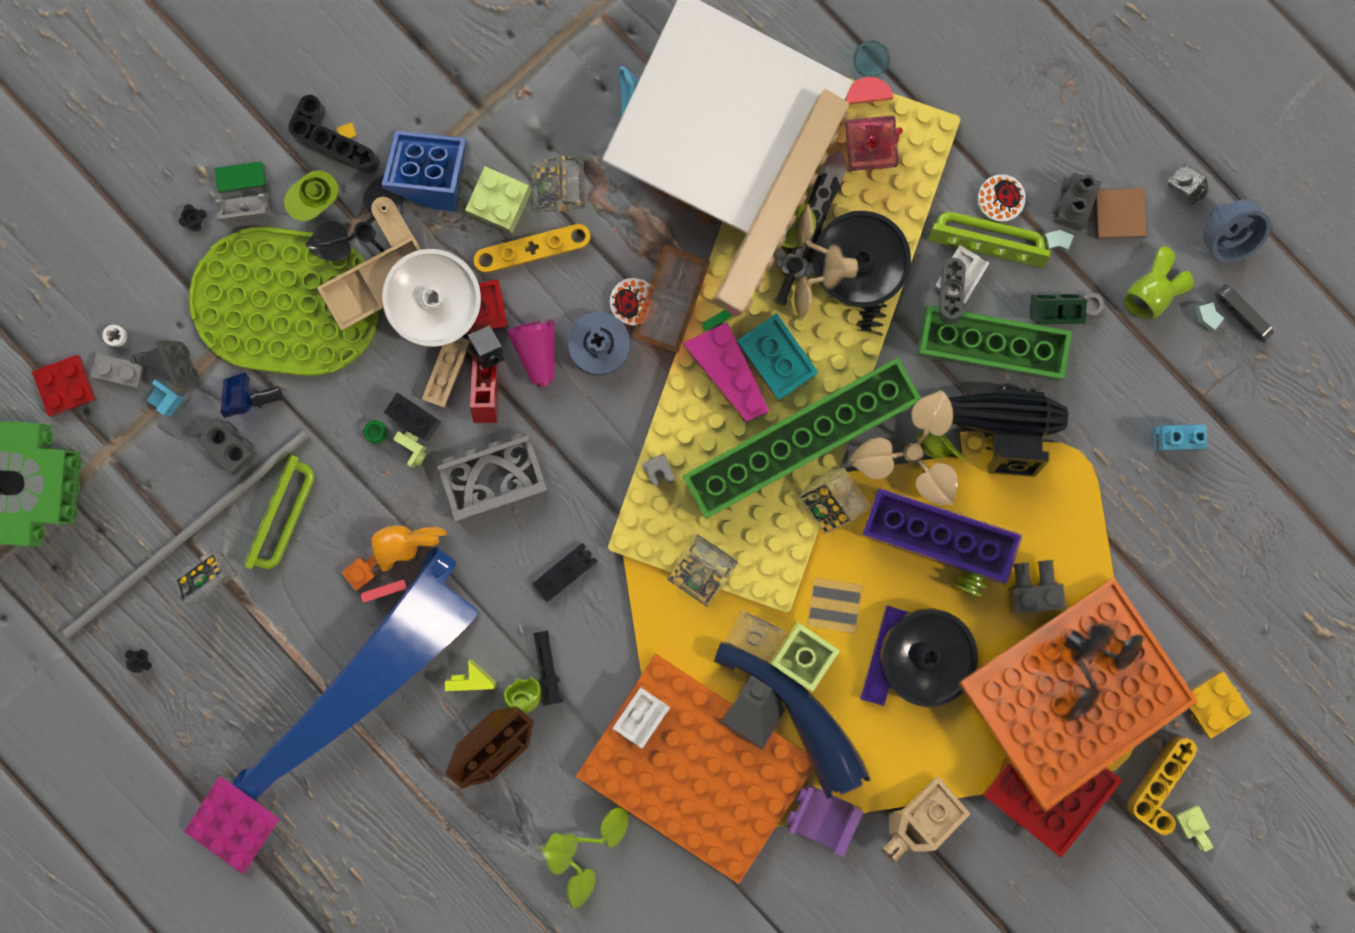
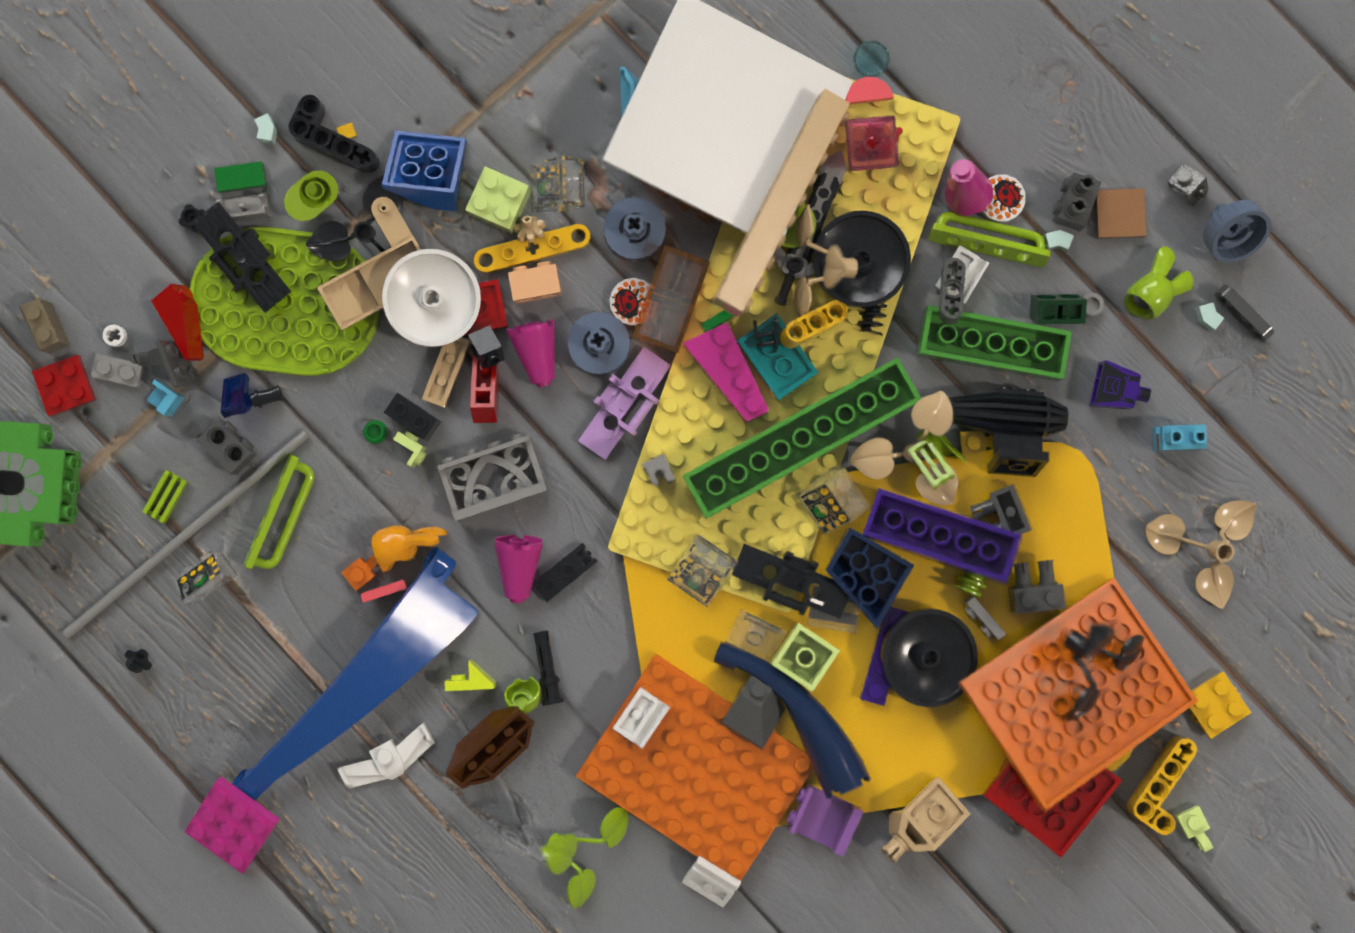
(44, 325): none -> dark tan brick
(156, 493): none -> lime tile
(181, 319): none -> red slope
(247, 253): none -> black piece
(266, 129): none -> light aqua piece
(388, 759): none -> white plate
(518, 564): none -> dark pink cone
(529, 228): none -> tan plant
(535, 282): none -> light nougat brick
(619, 398): none -> lavender piece
(639, 212): none -> sand blue piece
(711, 881): none -> white plate
(758, 335): none -> black piece
(794, 574): none -> black piece
(821, 317): none -> yellow beam
(868, 574): none -> dark blue wedge
(942, 479): none -> lime tile
(967, 189): none -> dark pink cone
(989, 625): none -> light grey plate
(1008, 506): none -> dark grey brick
(1117, 387): none -> torso
(1235, 521): none -> tan plant

